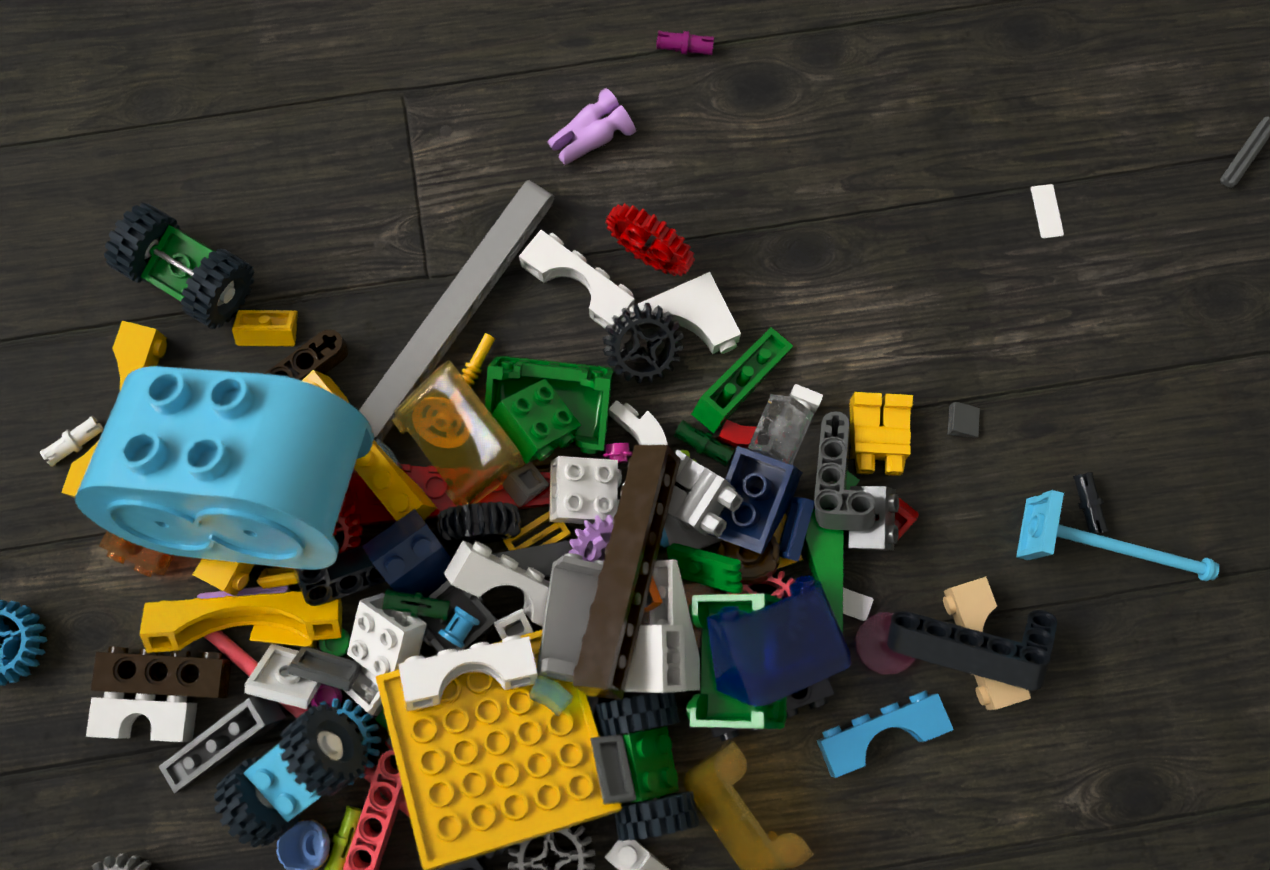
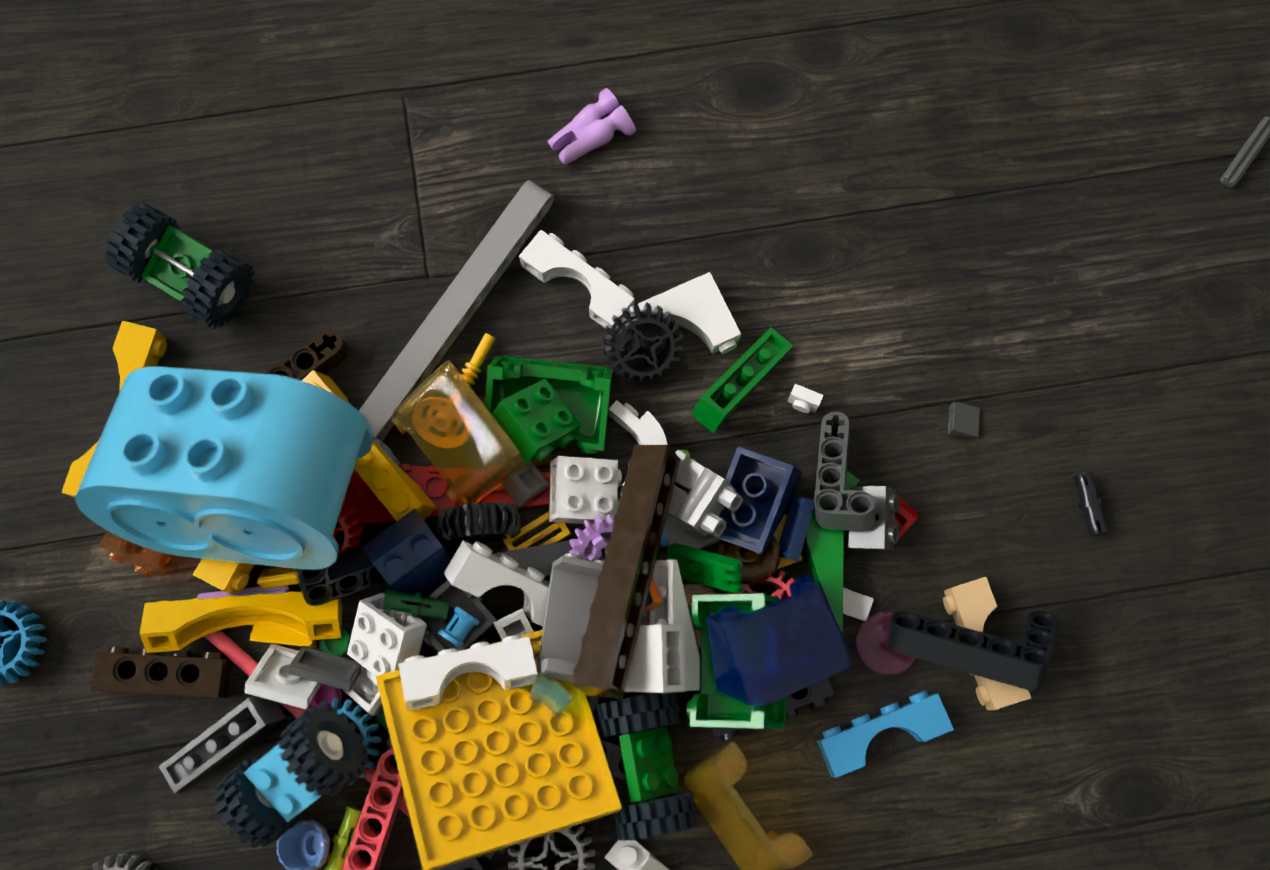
(71, 441): white pin -> none
(115, 715): white arch -> none
(265, 327): yellow slope -> none
(613, 769): dark grey tile -> none
(618, 452): dark pink plate -> none
(633, 230): red gear -> none
(685, 42): magenta pin -> none
(704, 443): dark green pin -> none
(736, 434): red piece -> none
(781, 428): clear brick -> none
(880, 431): yellow hips -> none
(1042, 527): medium azure tile -> none
(1047, 211): white sticker -> none

